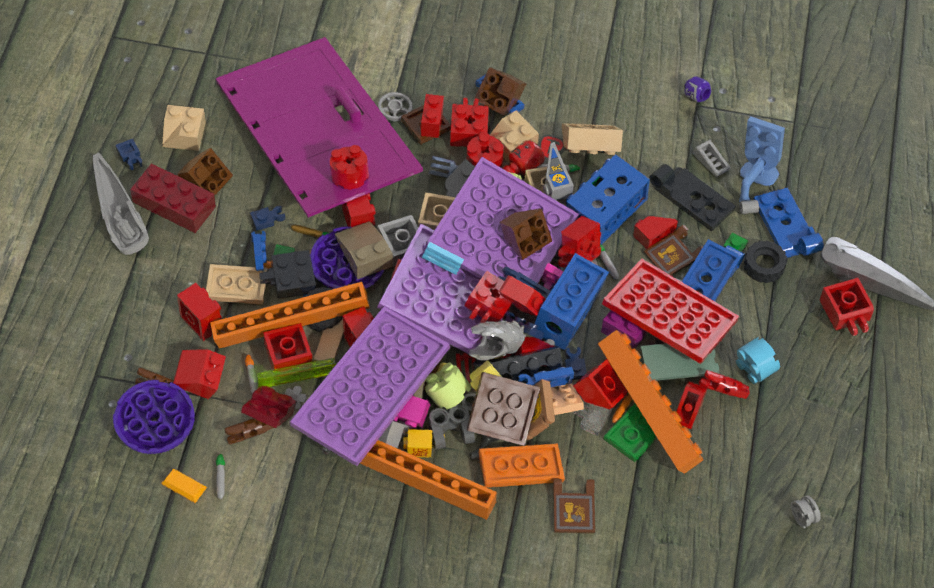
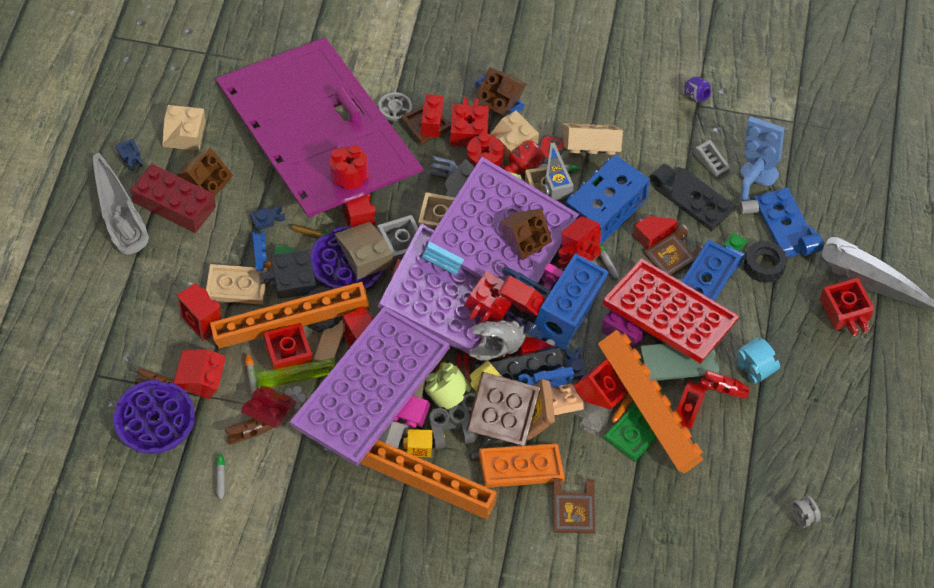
(184, 485): light orange tile -> none

